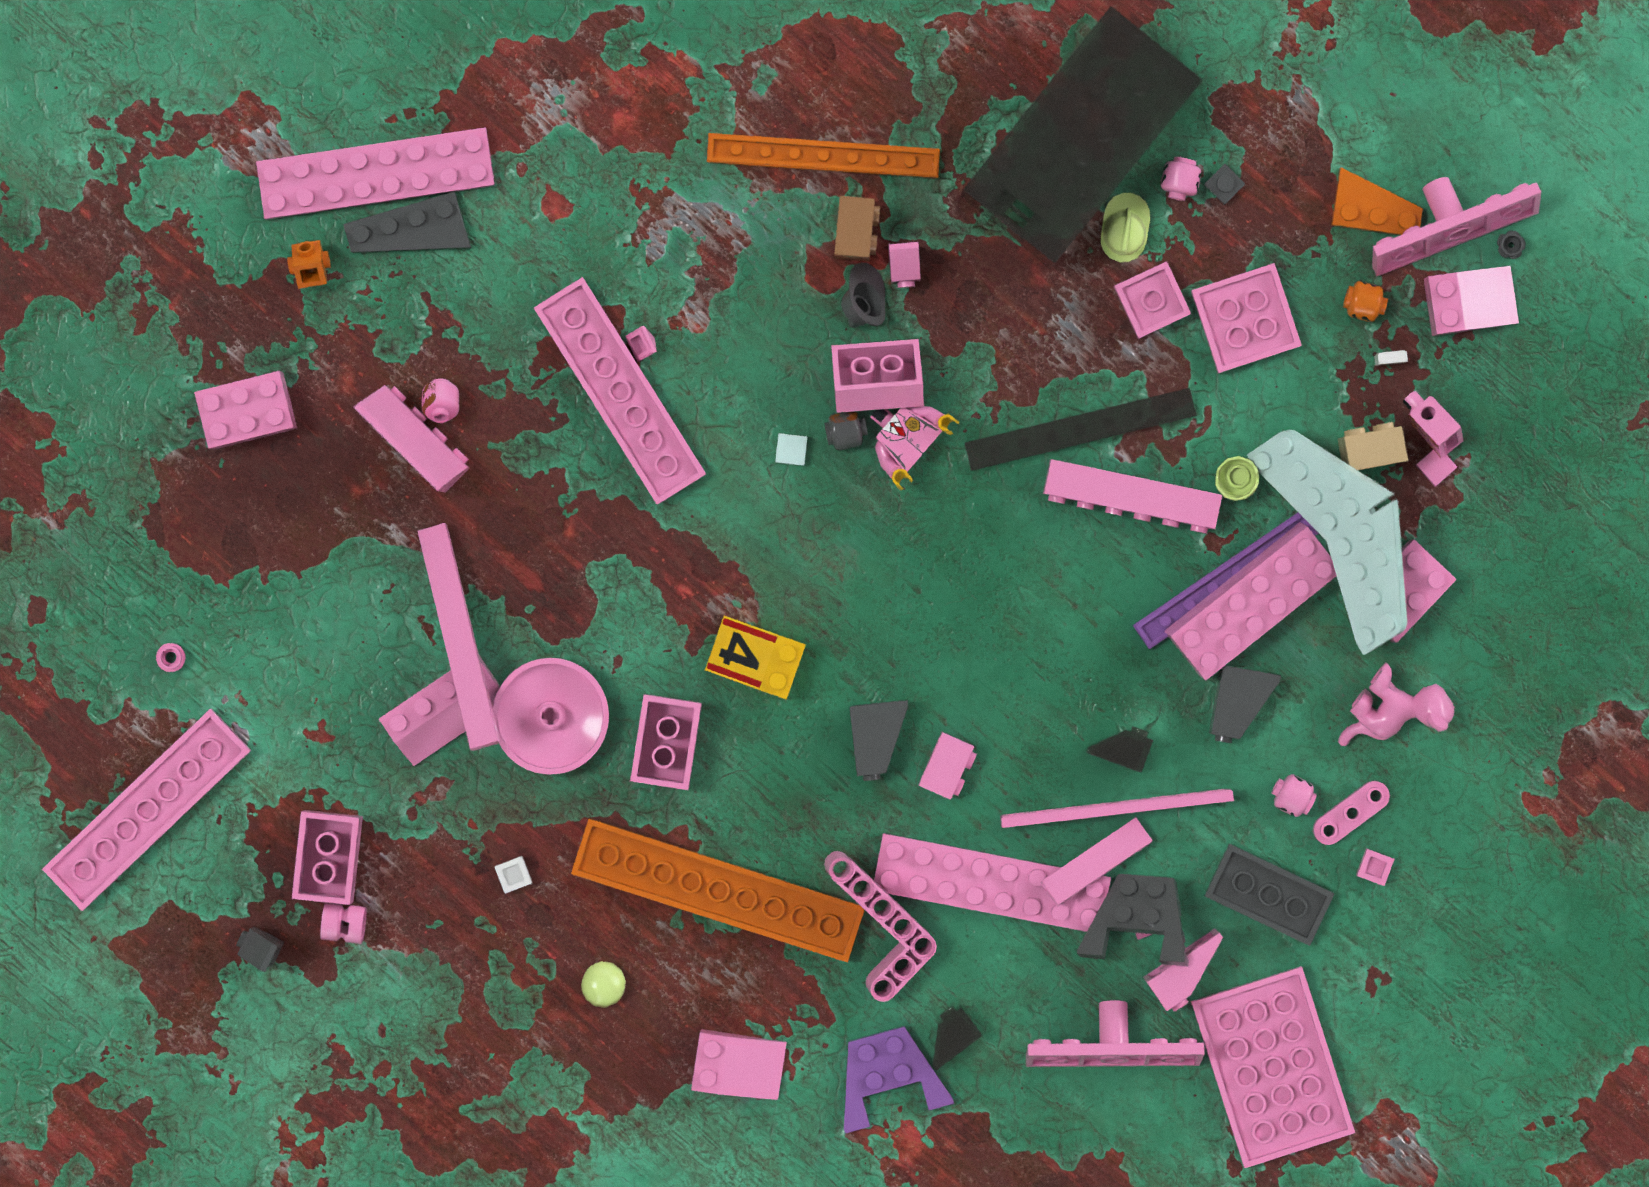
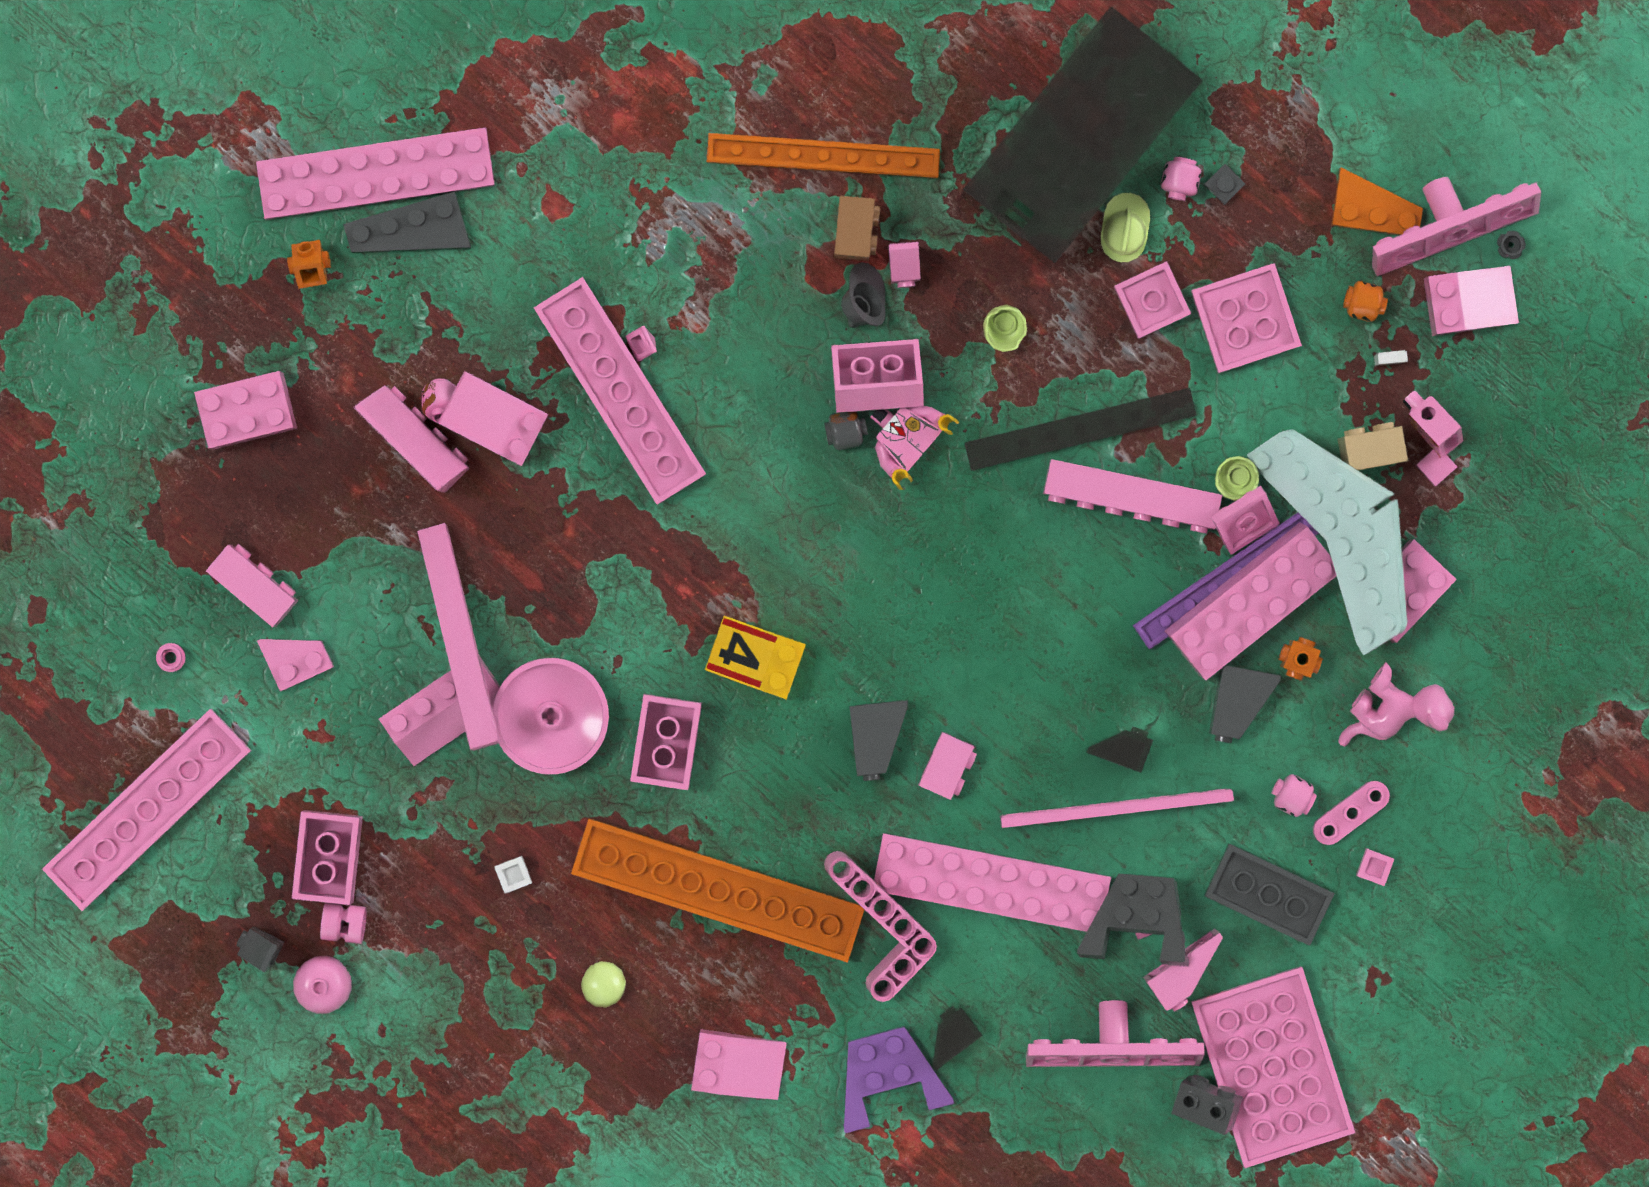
(253, 584): none -> bright pink brick
(294, 660): none -> bright pink wing
(322, 984): none -> bright pink cylinder
(492, 418): none -> bright pink slope
(791, 449): light aqua tile -> none
(1005, 328): none -> yellowish green hair
(1096, 861): bright pink tile -> none
(1207, 1104): none -> dark grey brick
(1245, 520): none -> bright pink plate
(1289, 658): none -> orange brick

